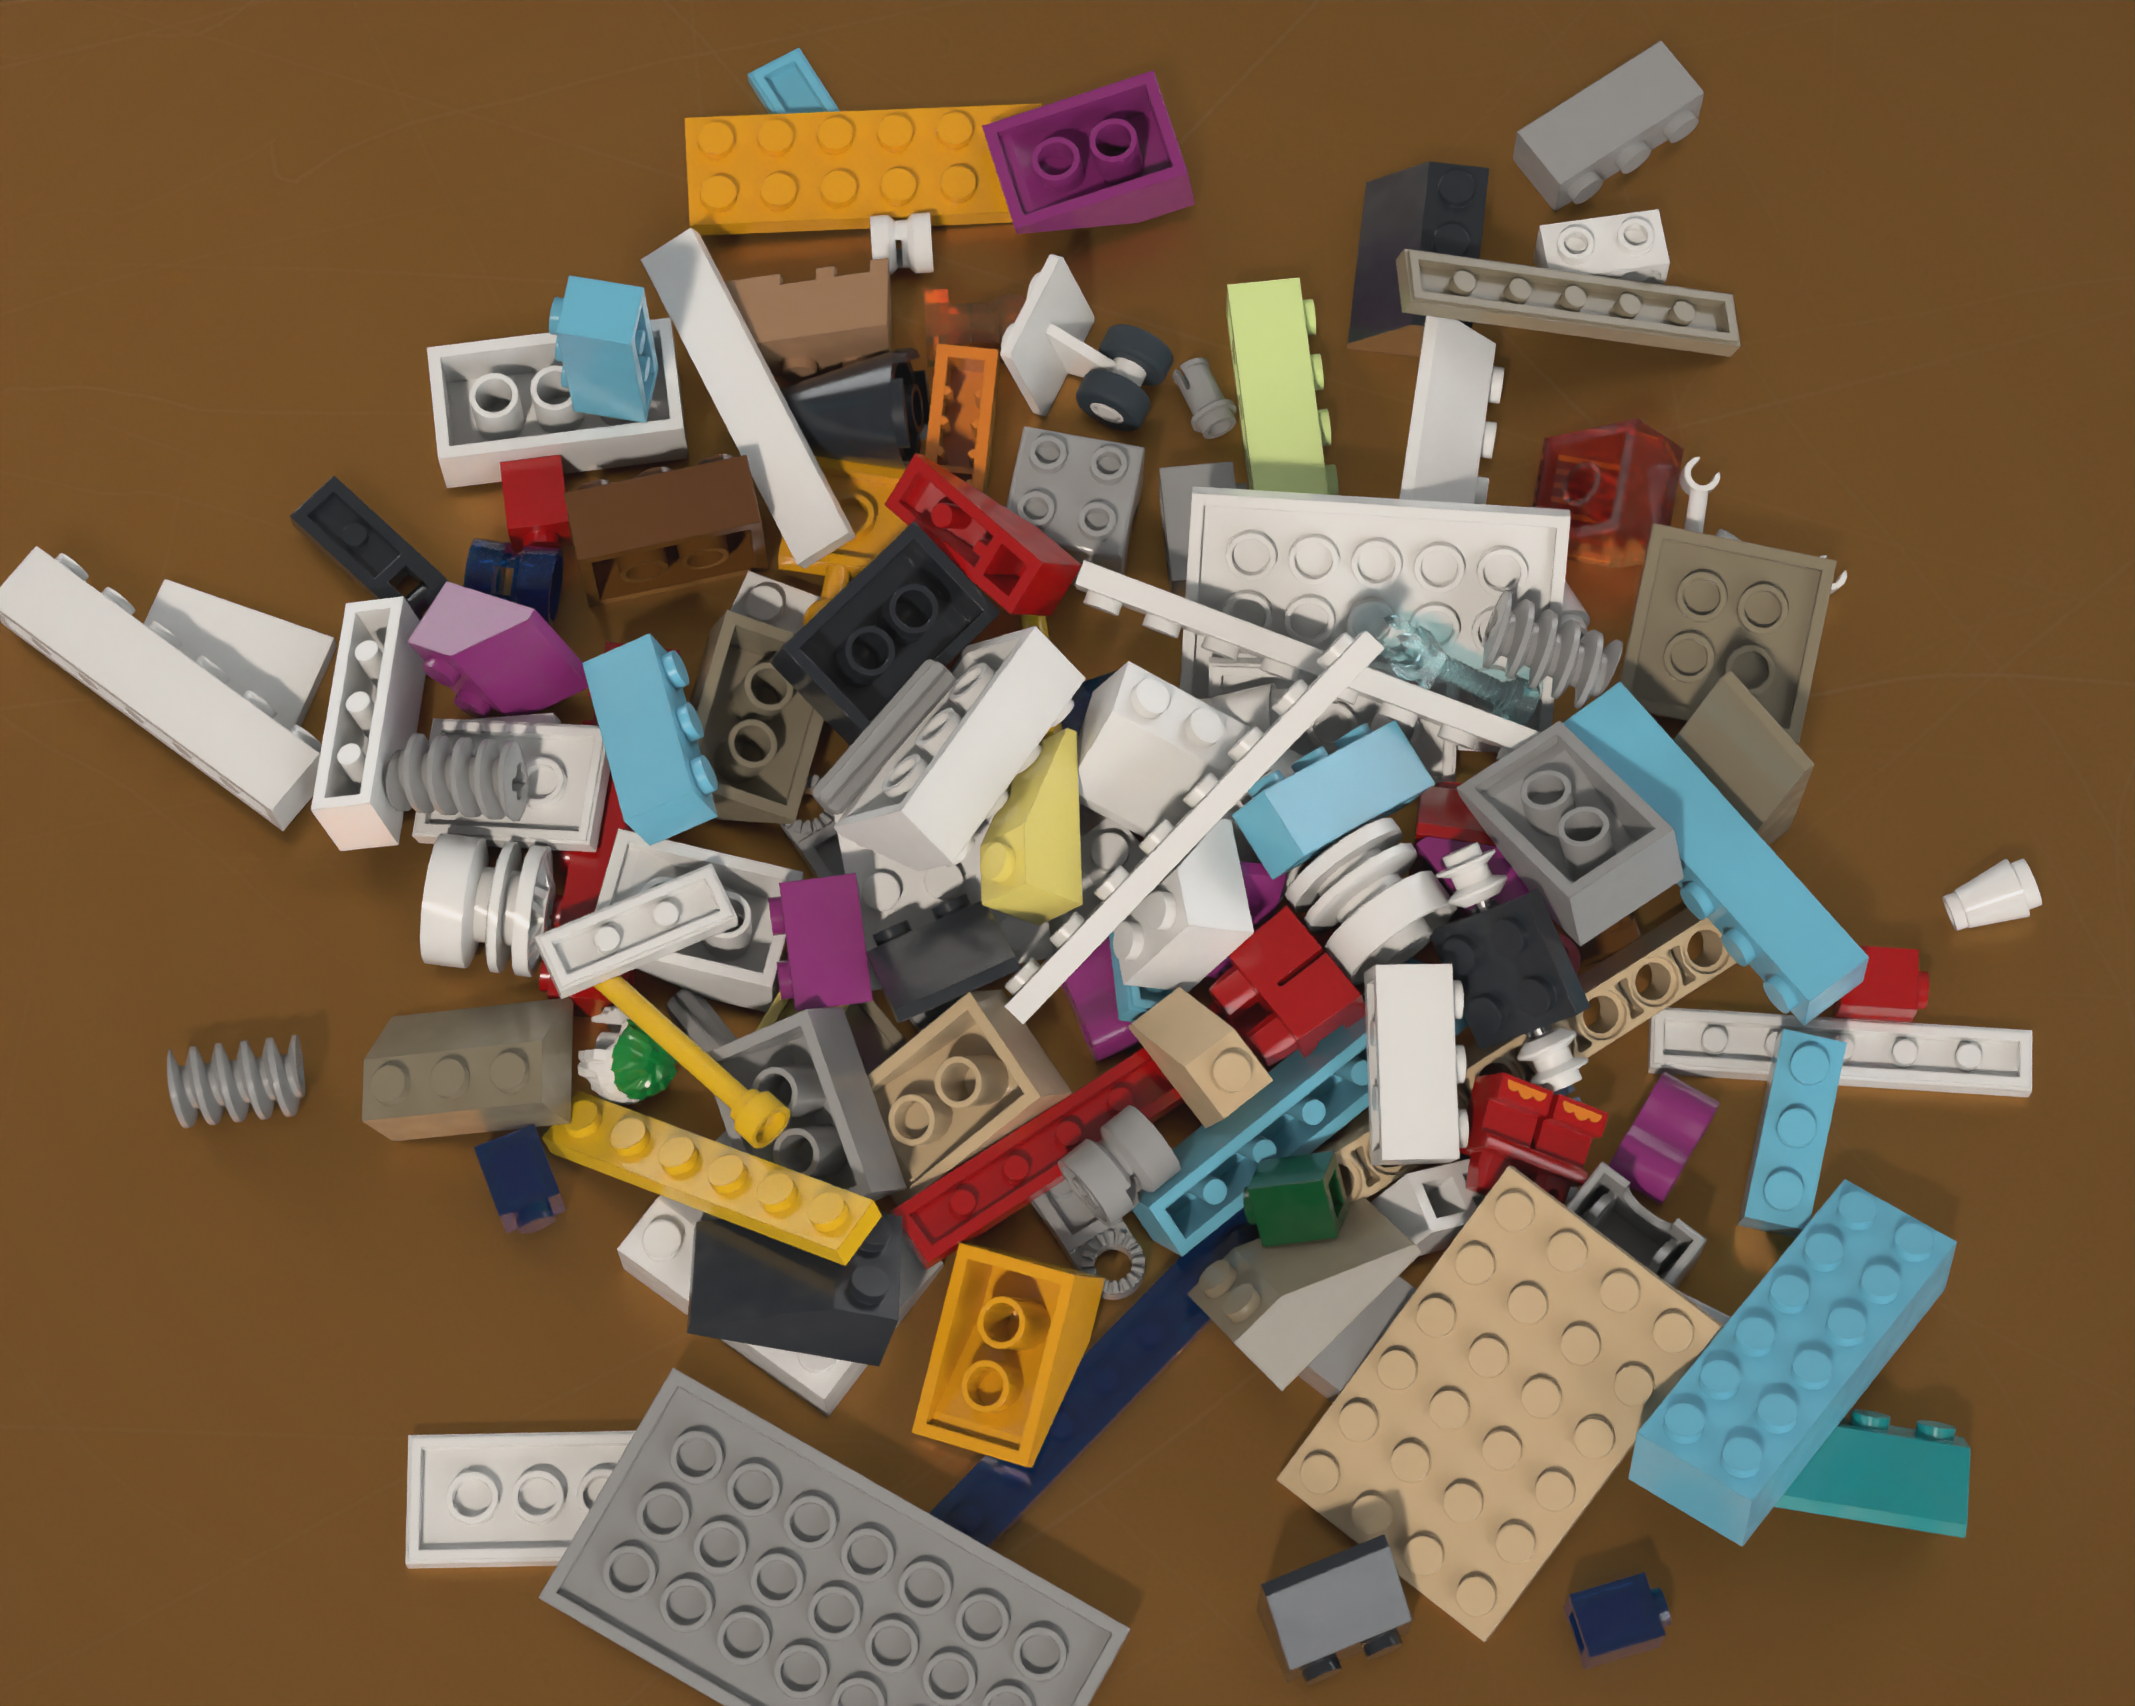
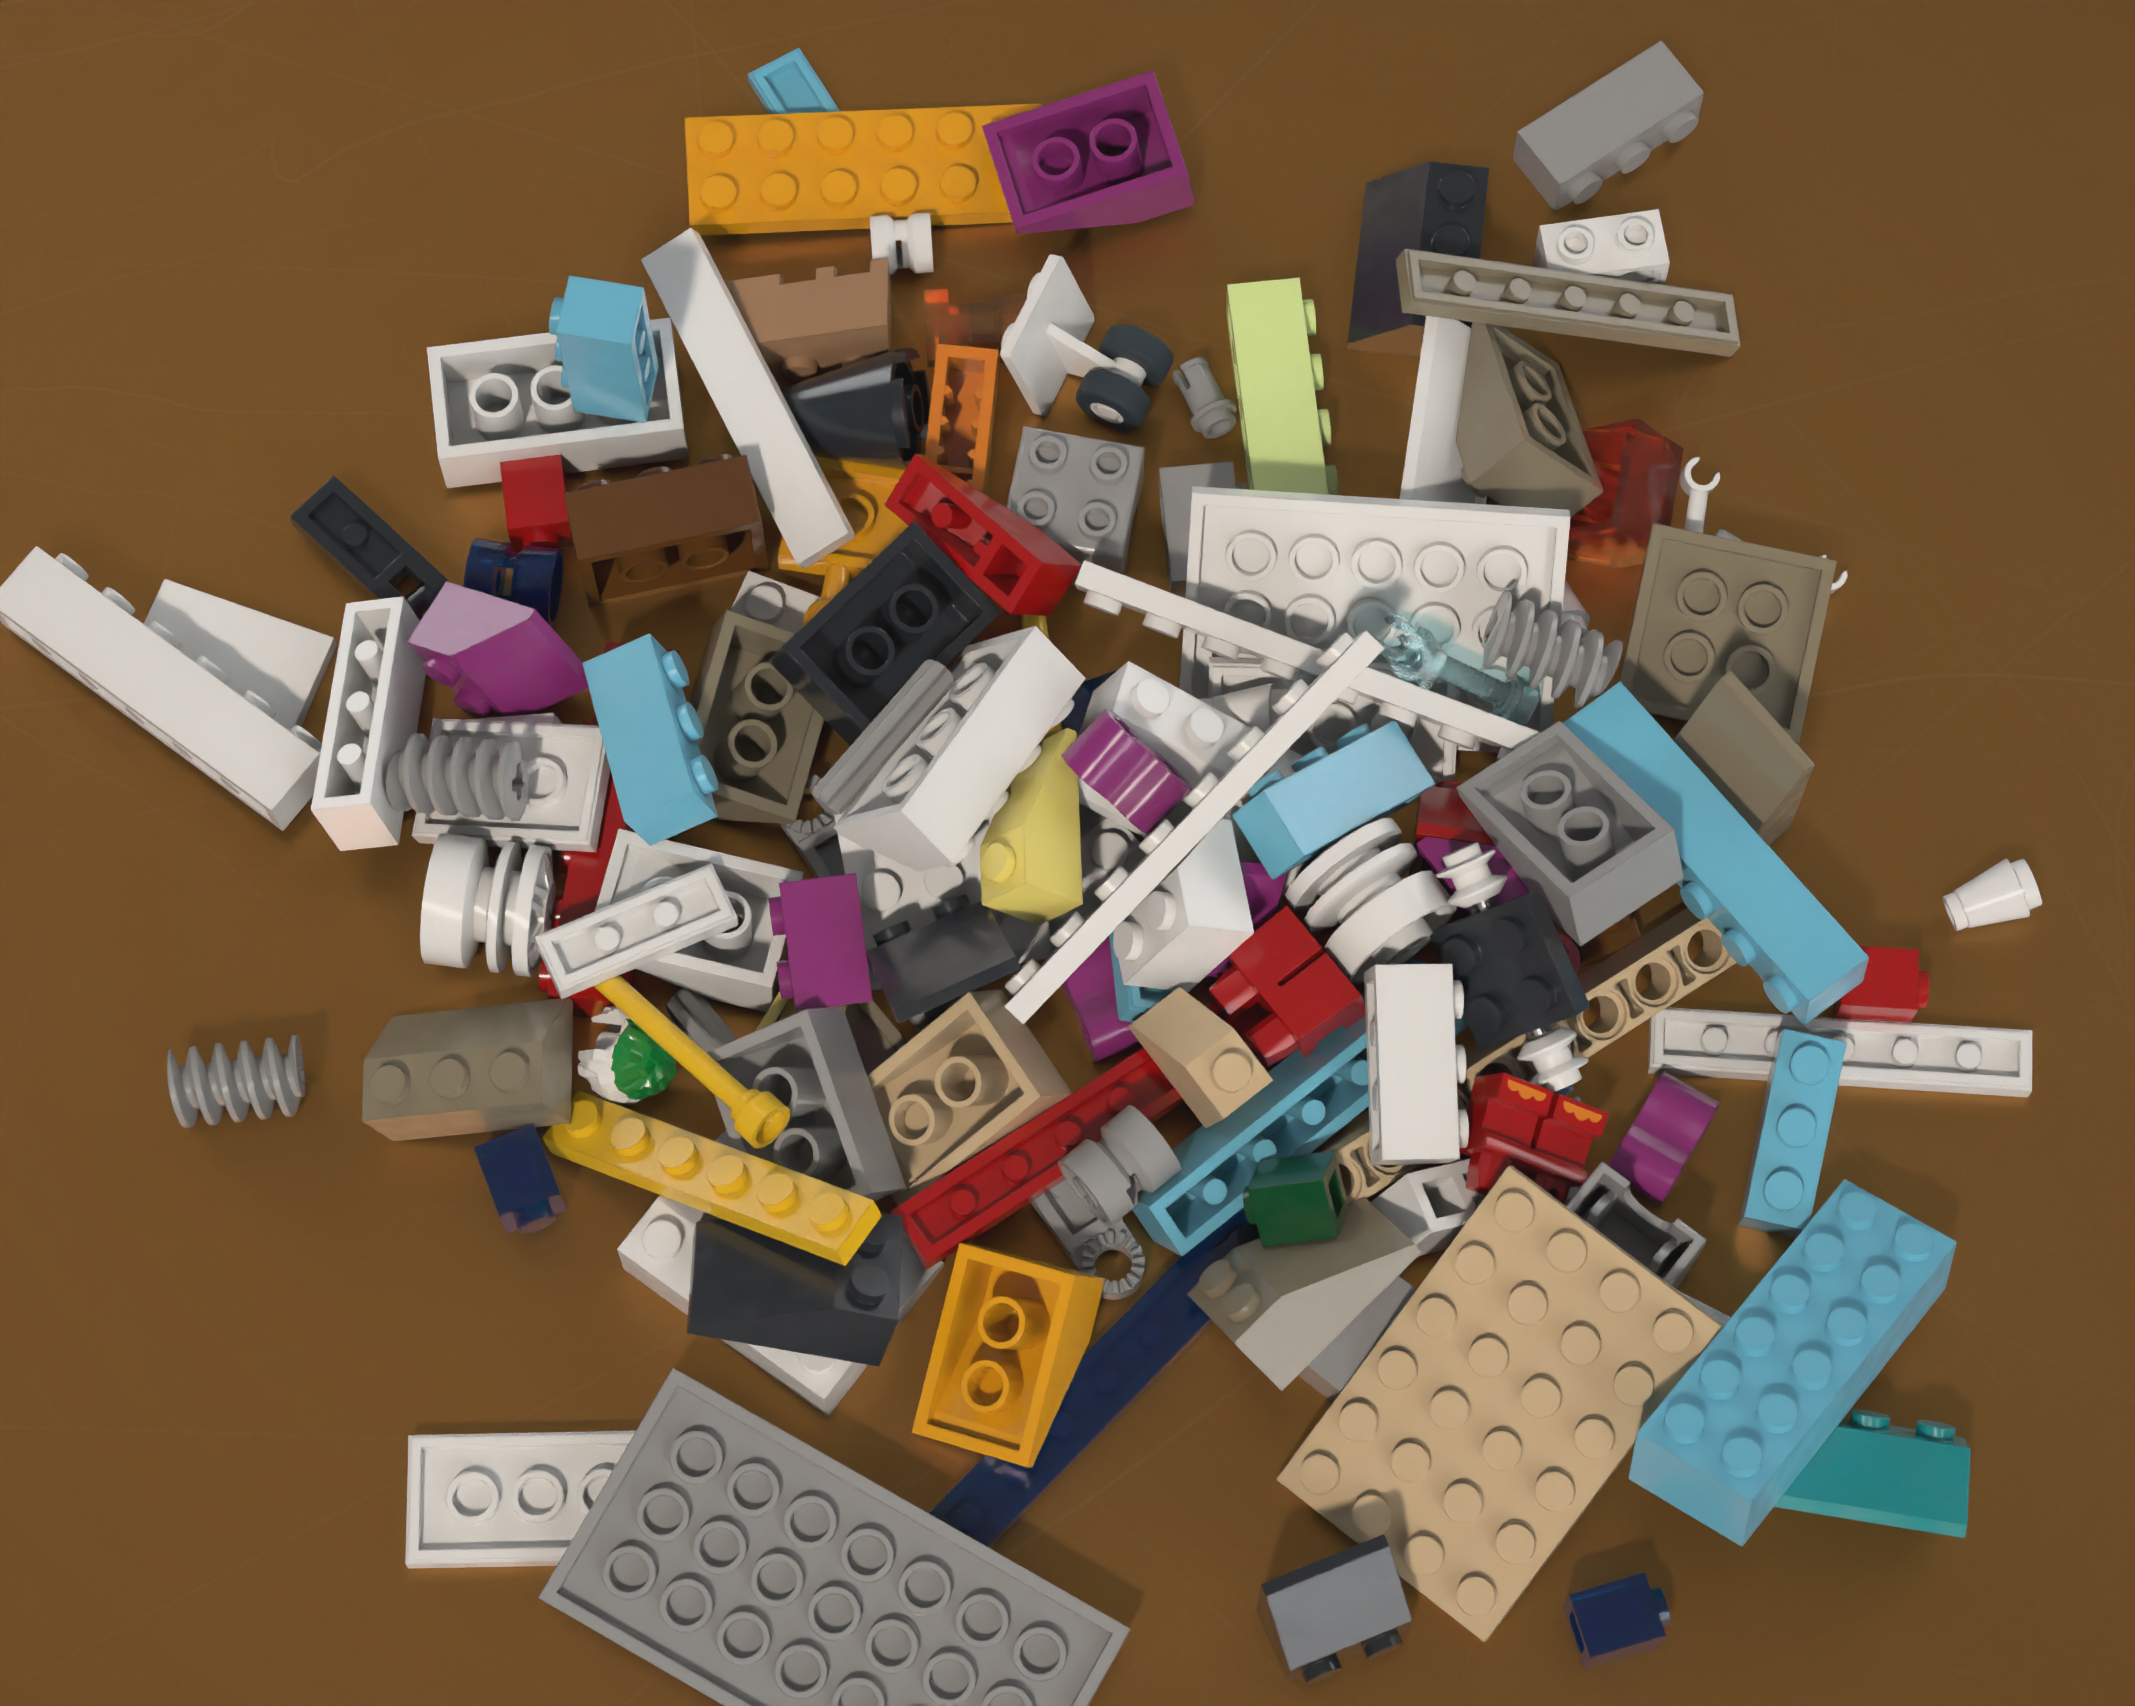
(1126, 771): none -> magenta axle
(1521, 427): none -> dark tan slope

